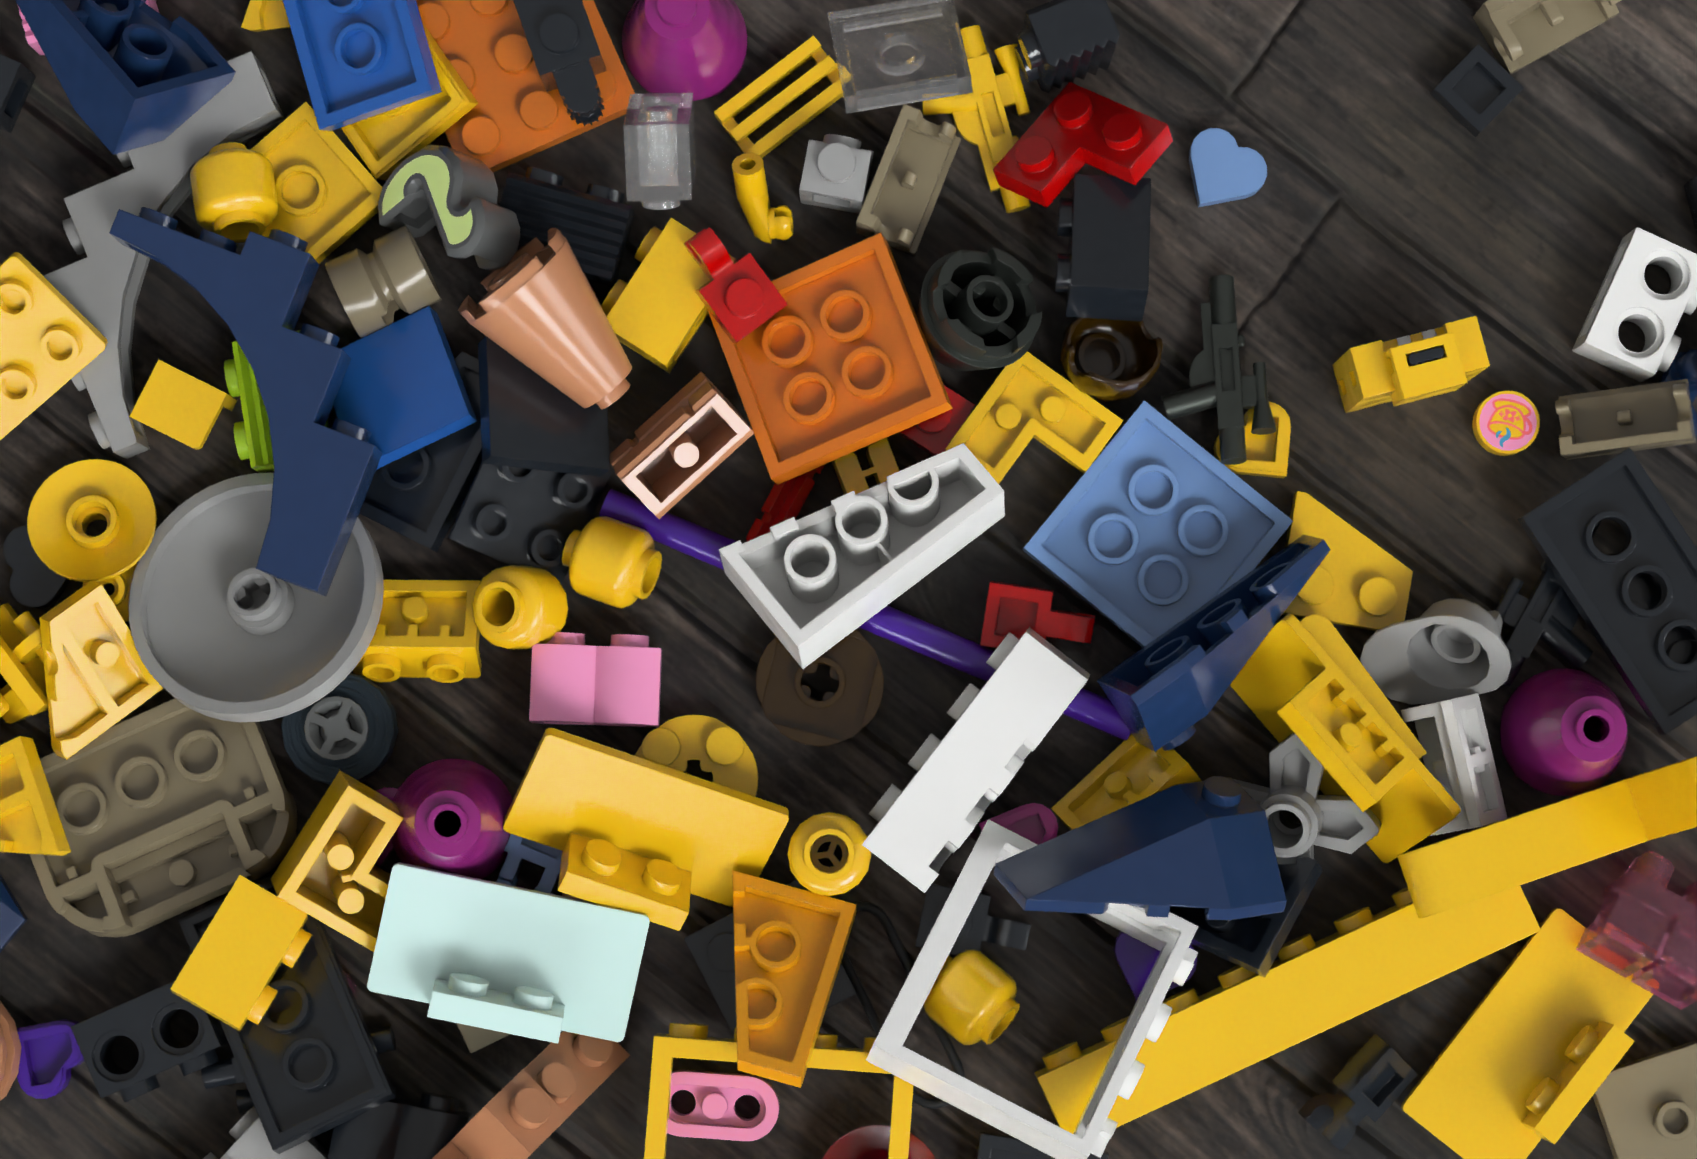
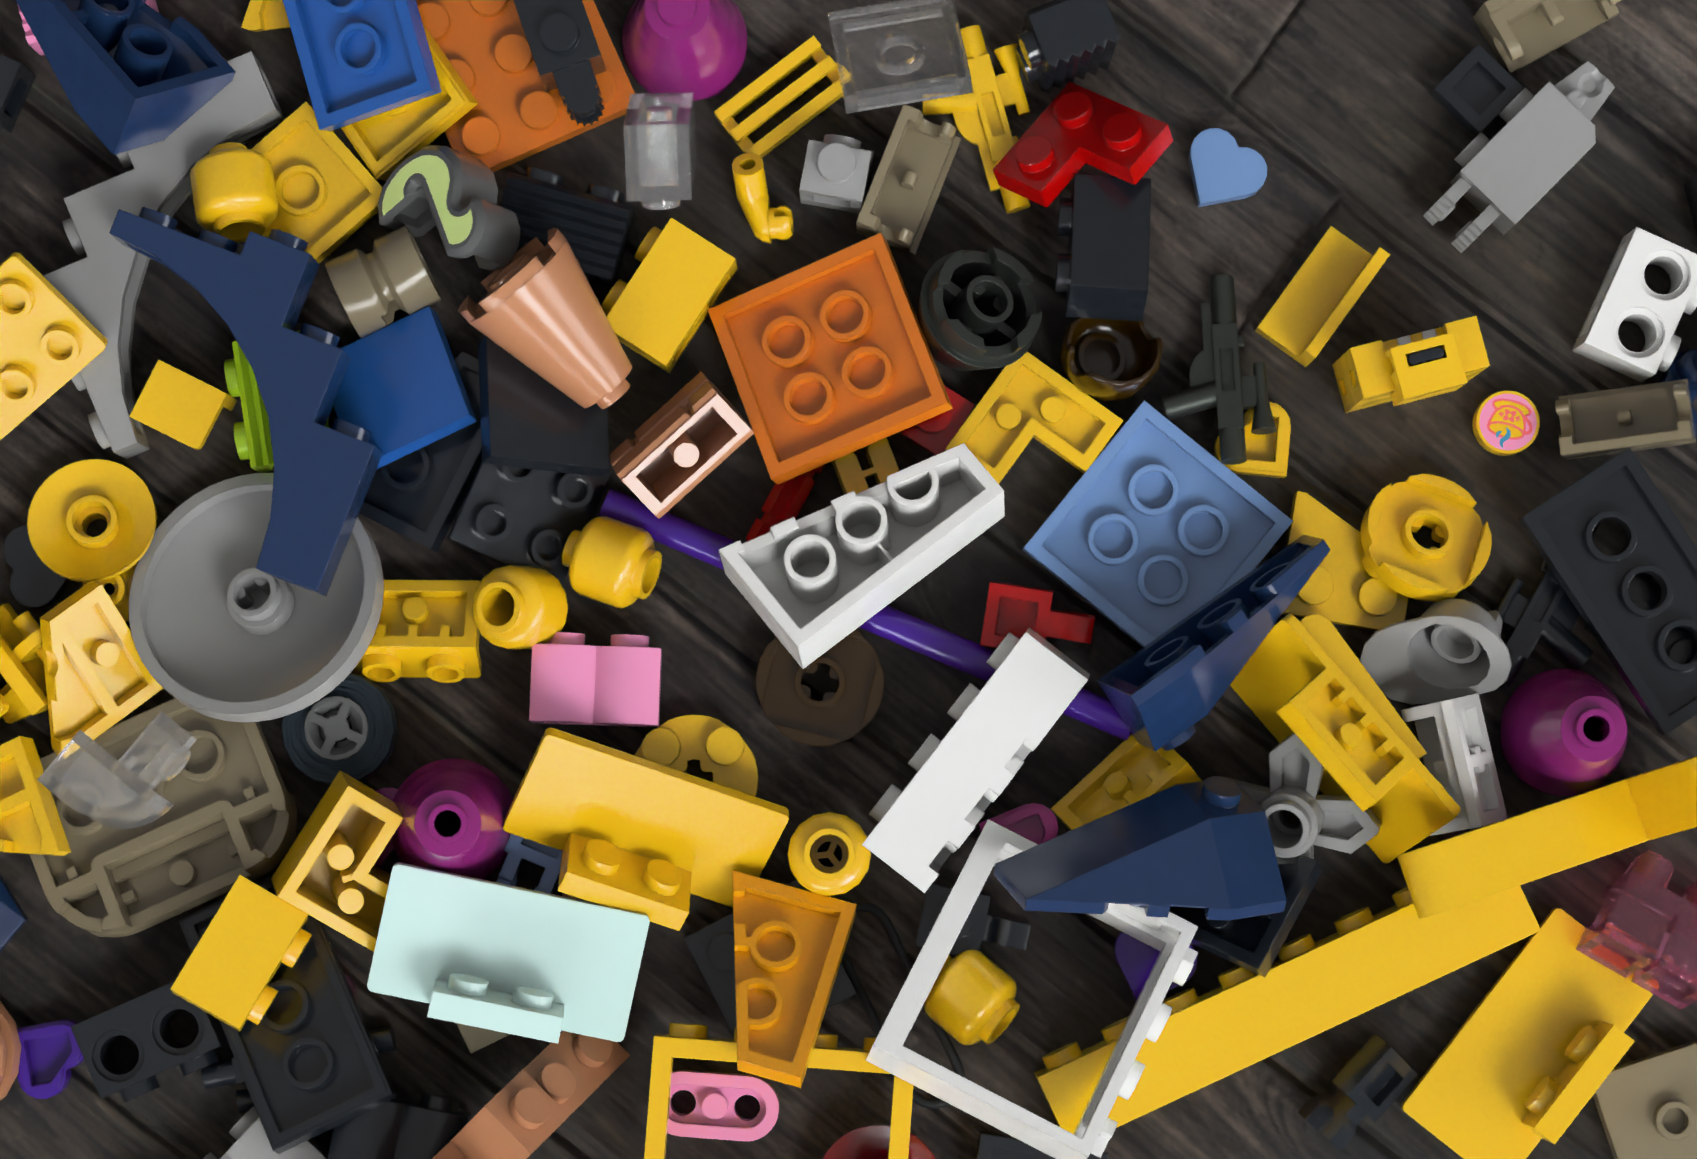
(124, 789): none -> clear brick
(738, 291): red plate -> none
(1320, 296): none -> yellow panel
(1405, 565): none -> yellow plate
(1527, 156): none -> light grey hinge

